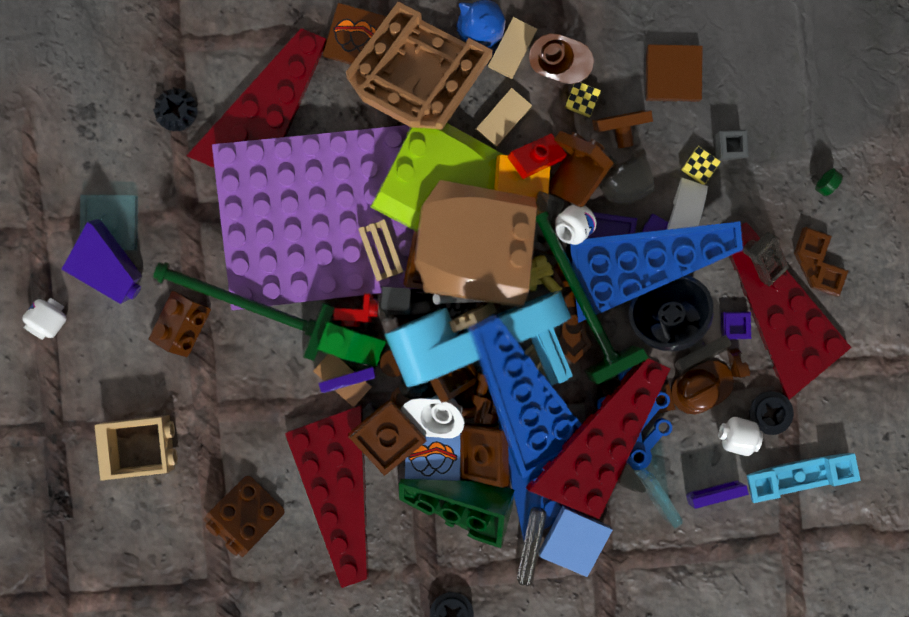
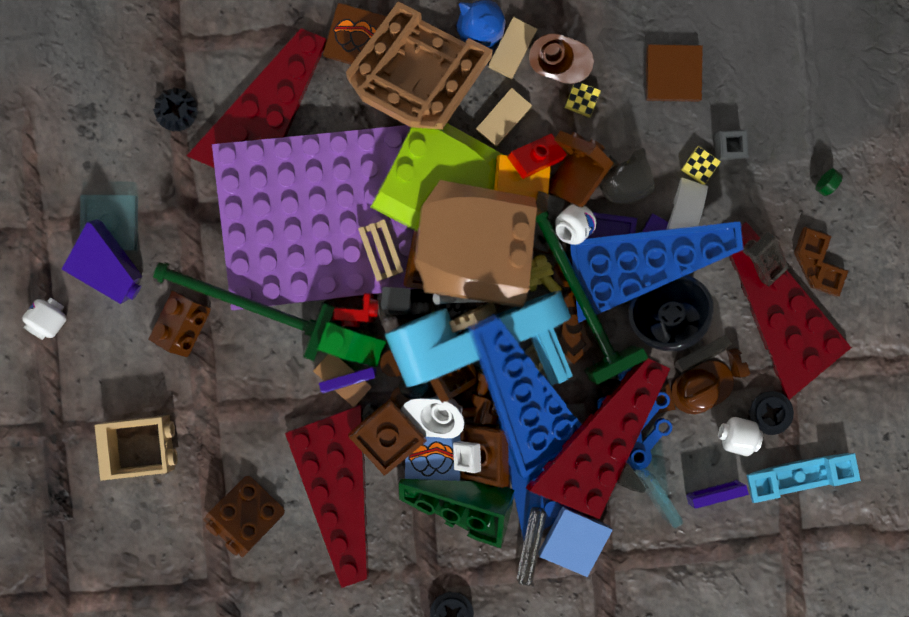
(467, 456): none -> white tile
(622, 125): reddish brown tile -> none
(736, 325): dark purple tile -> none

